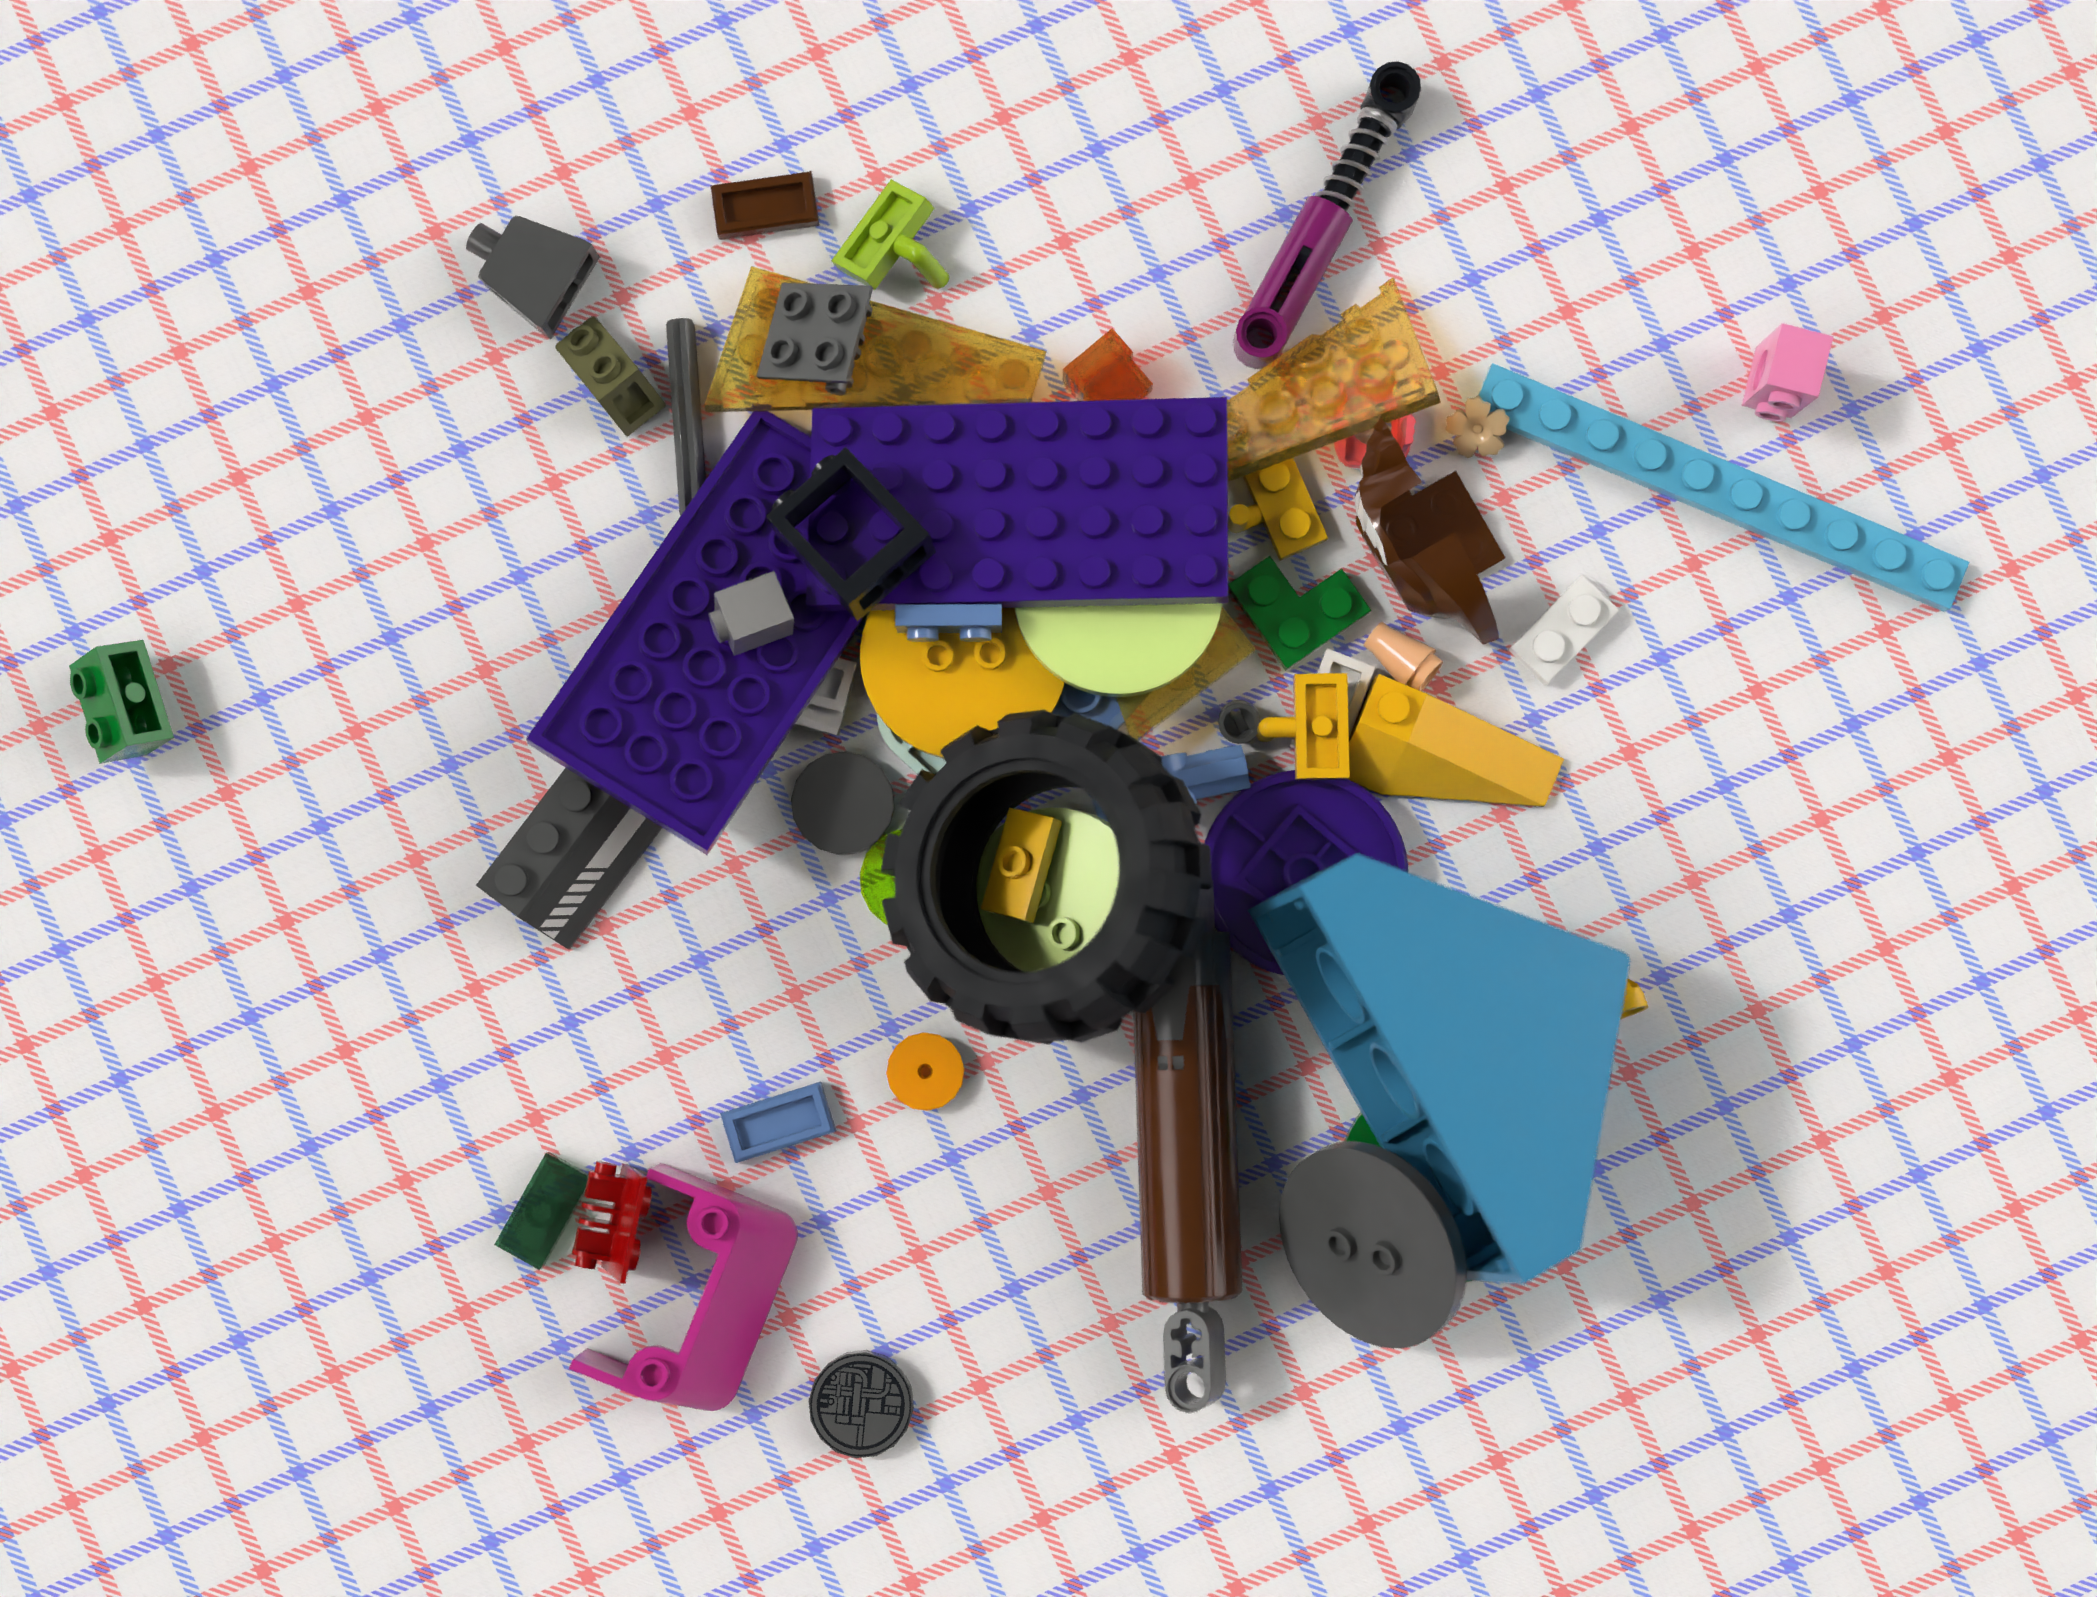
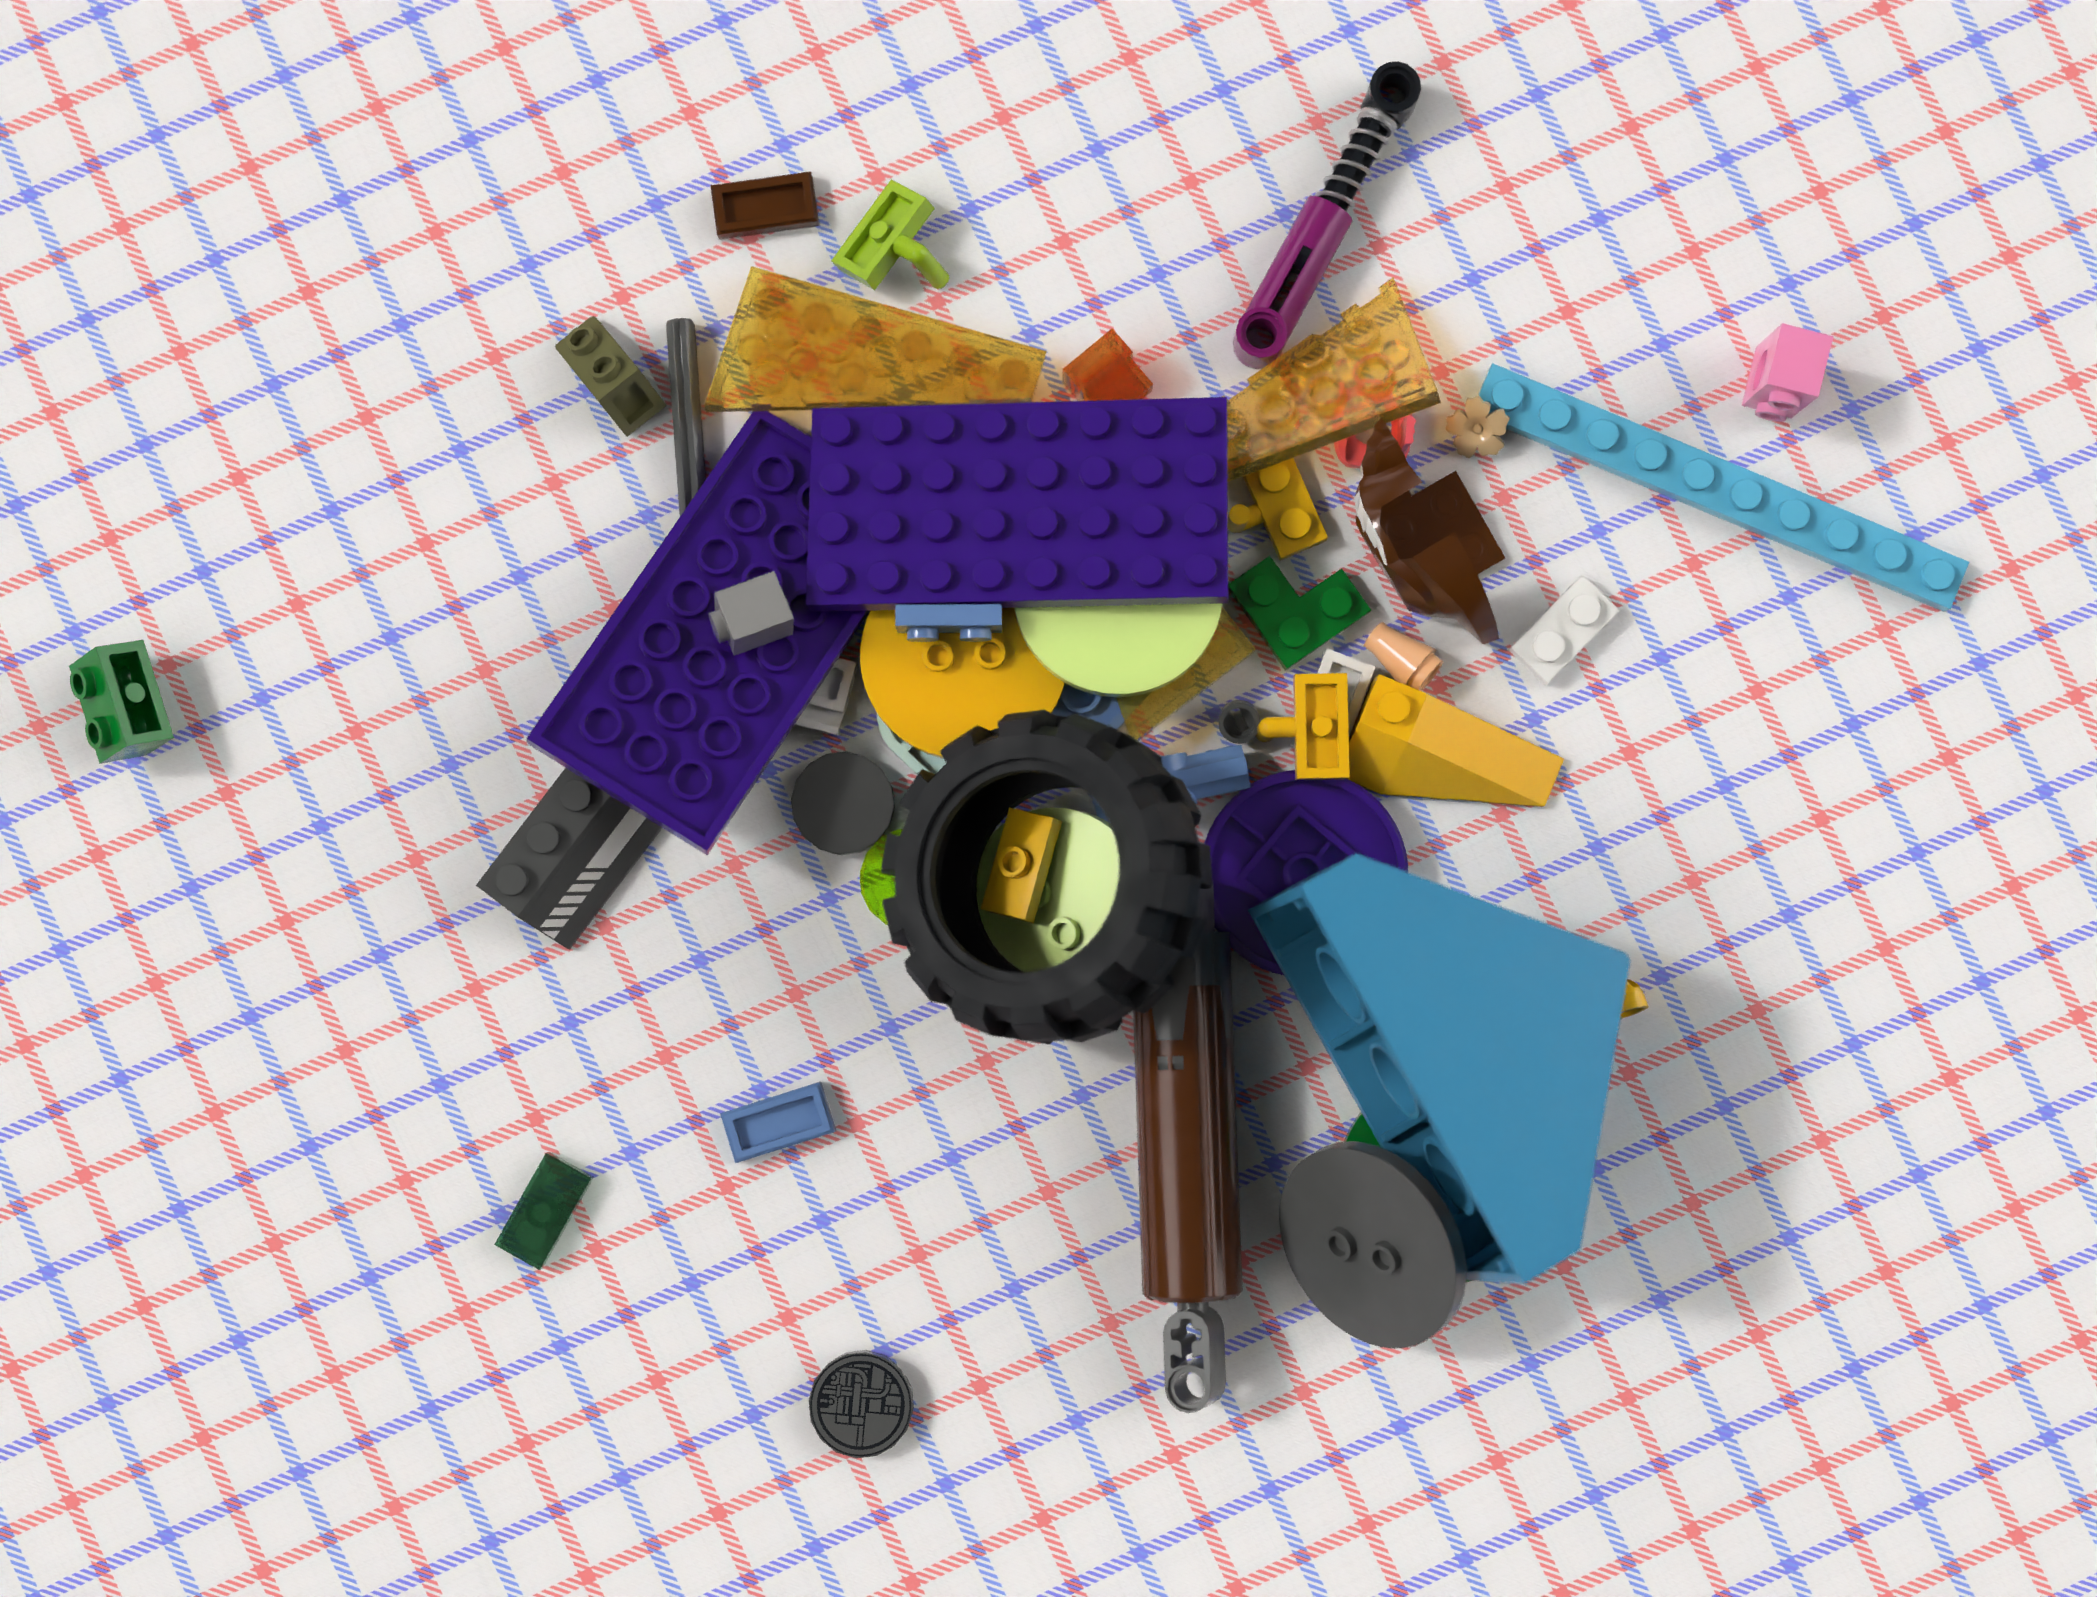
(533, 269): dark grey torso -> none
(618, 1246): red hinge -> none
(752, 1257): dark pink windscreen -> none
(816, 334): dark grey hinge -> none
(881, 572): black window -> none
(925, 1071): light orange piece -> none

